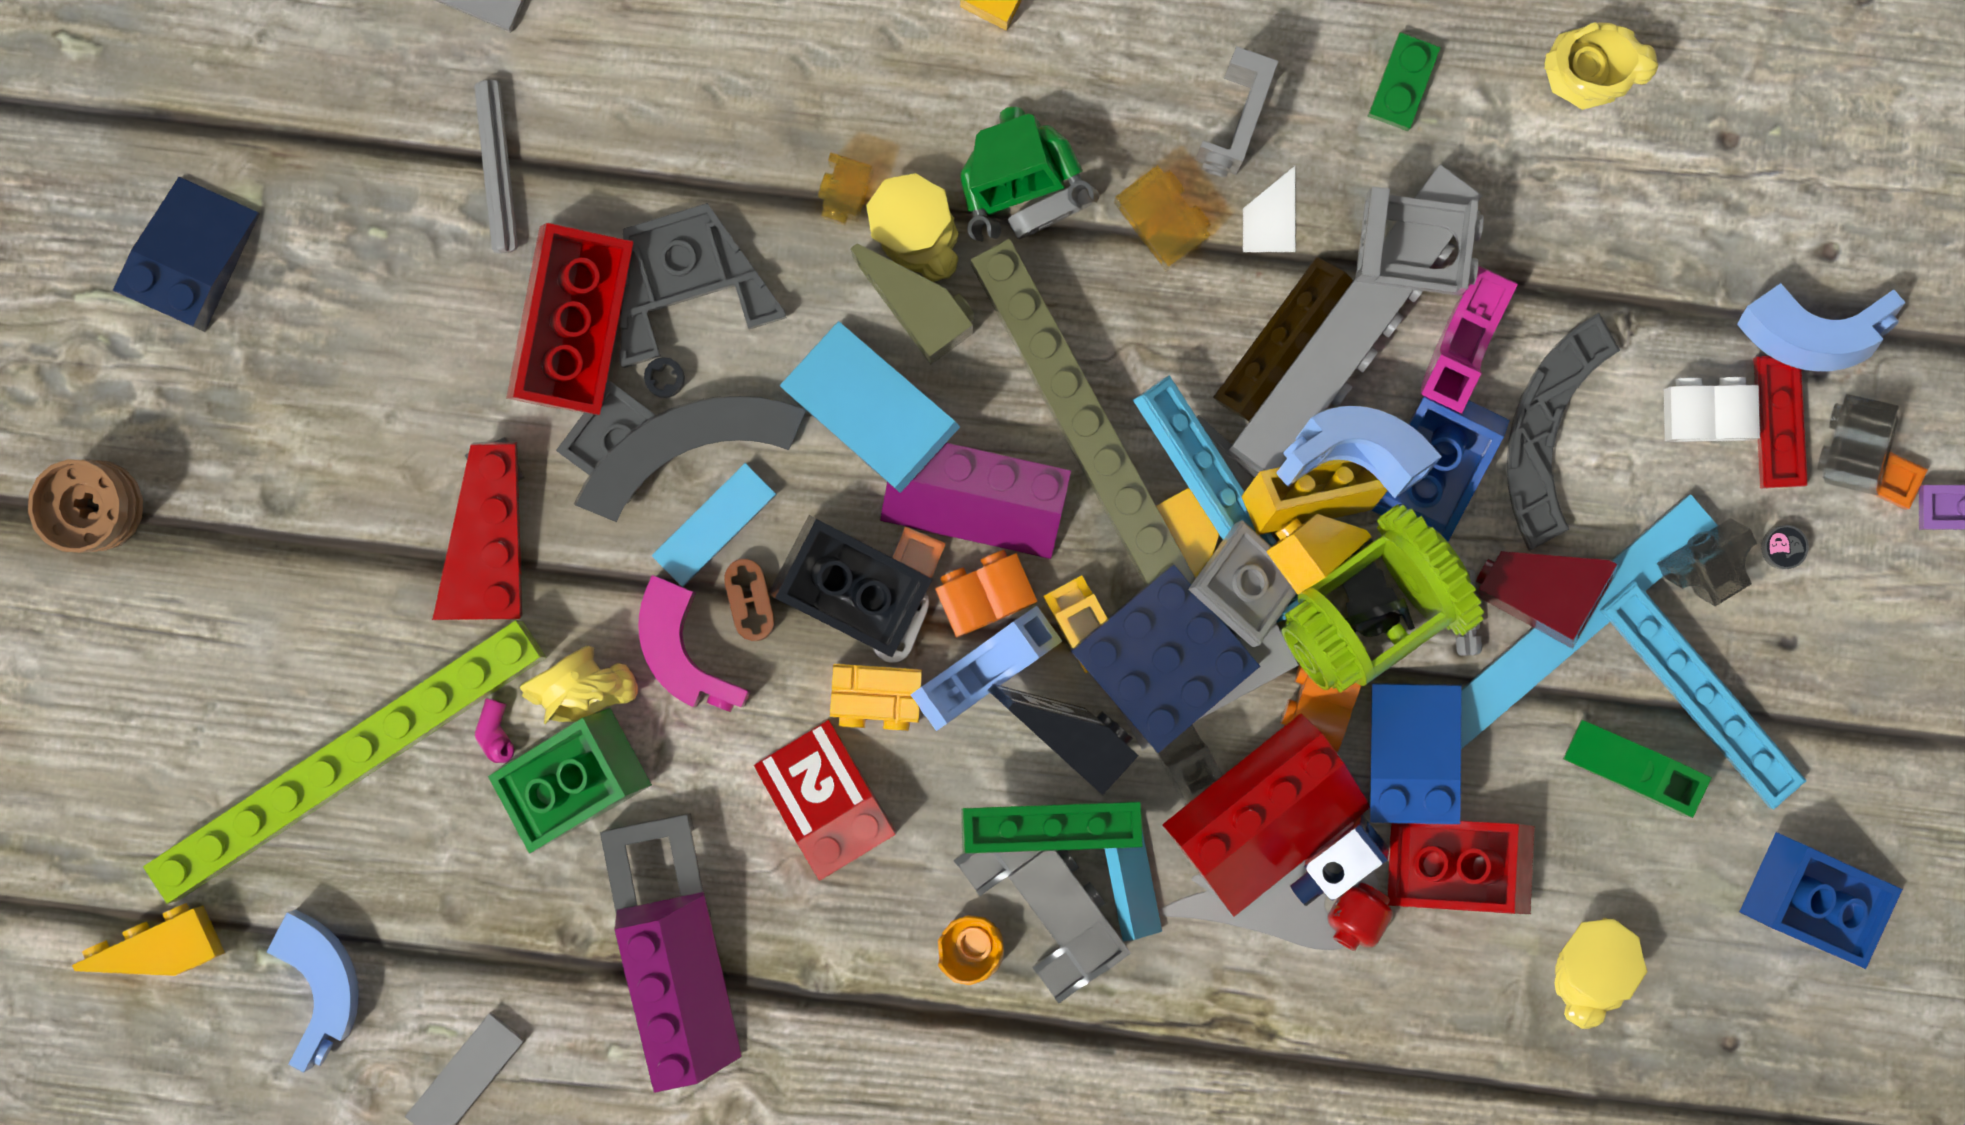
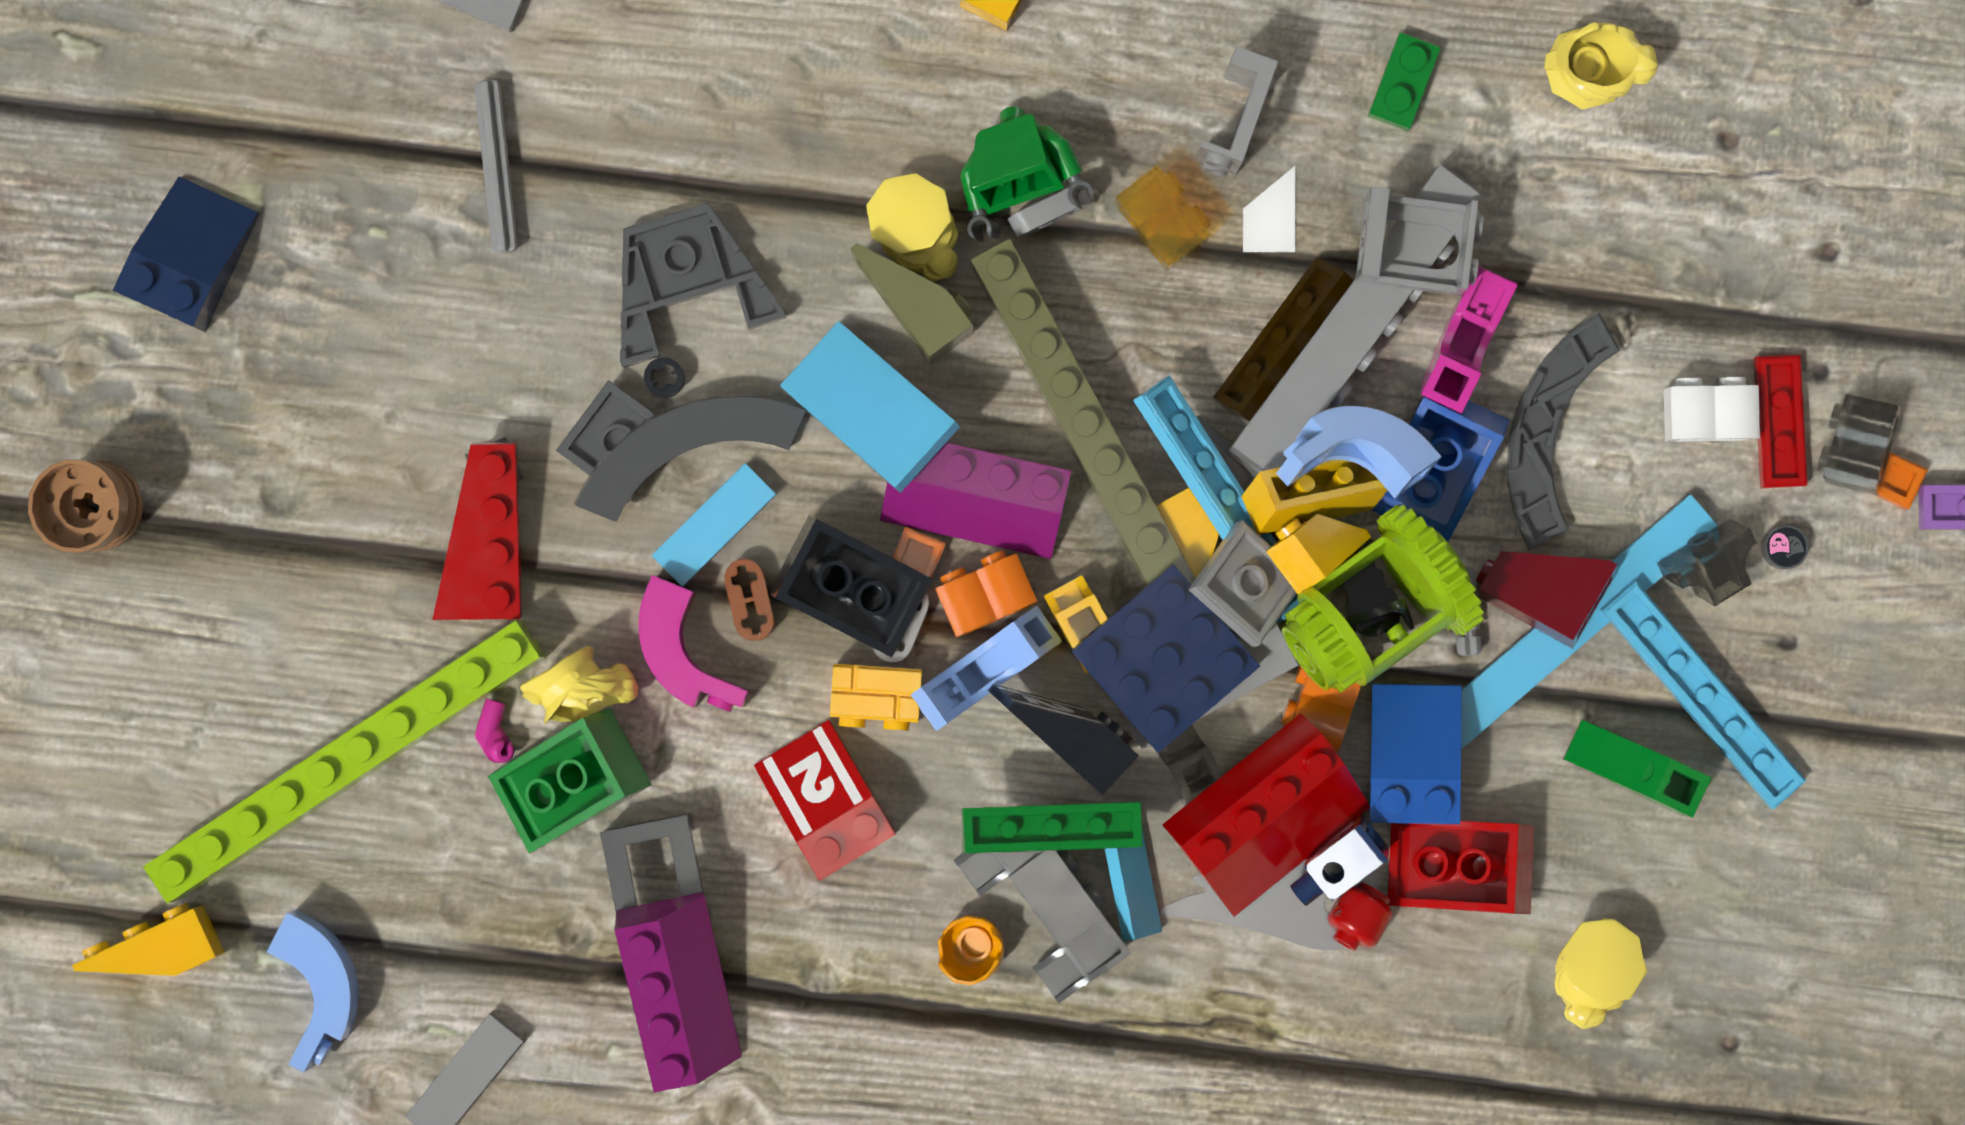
(569, 319): red slope -> none
(844, 189): clear yellow brick -> none
(1813, 343): light blue arch -> none
(1820, 900): blue slope -> none

